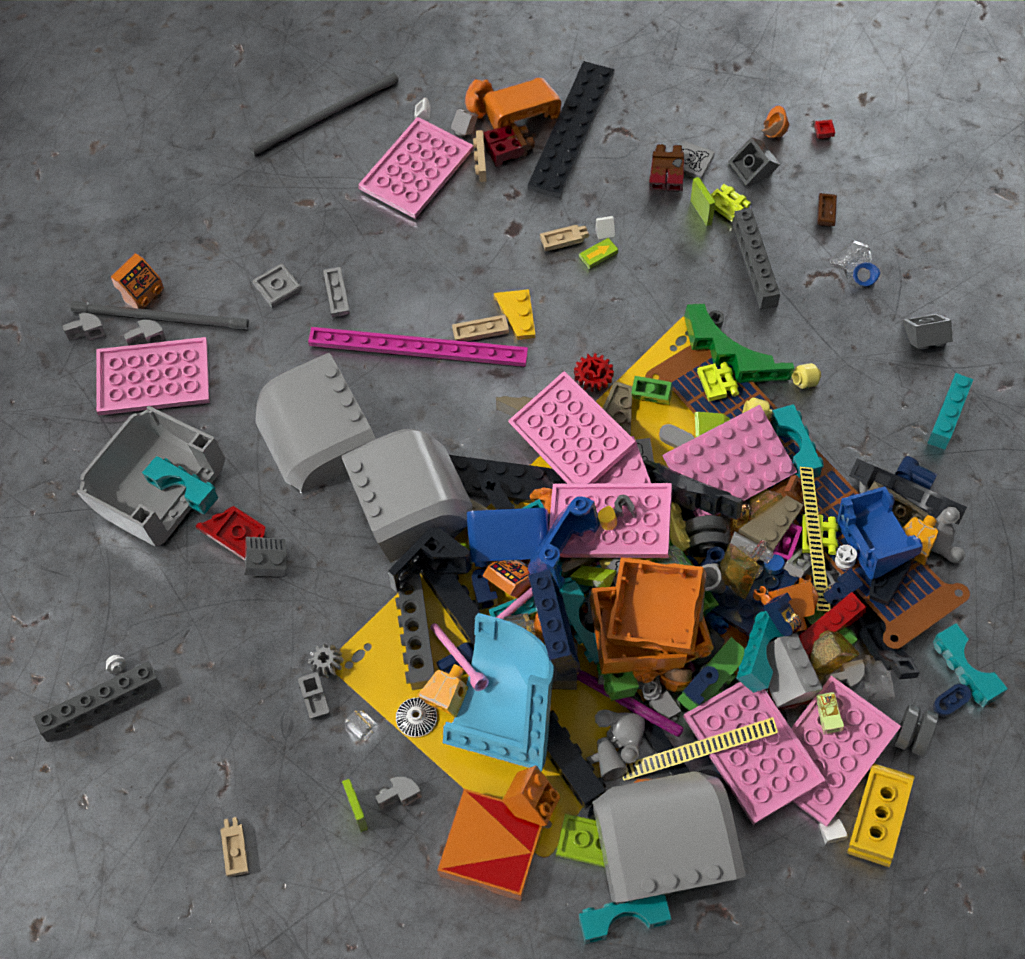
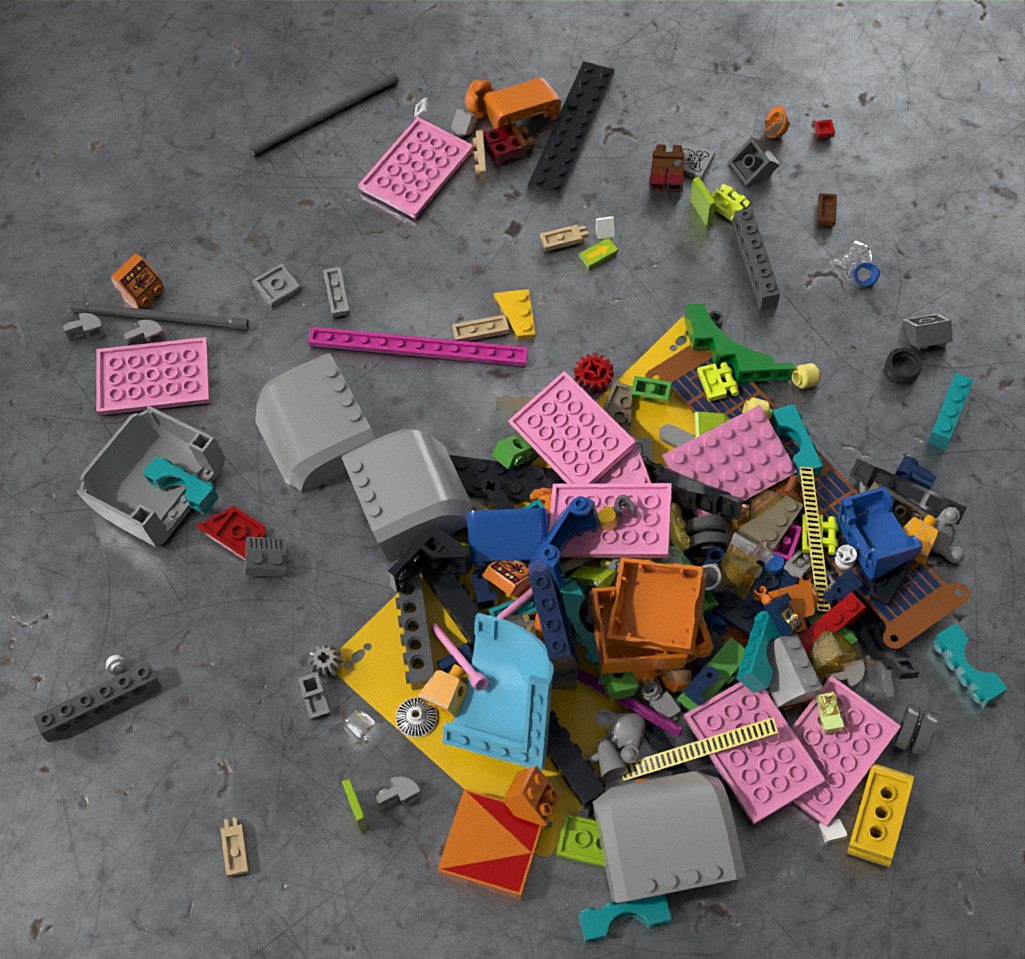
(513, 451): none -> bright green brick
(905, 354): none -> black tyre
(950, 700): dark blue plate -> none

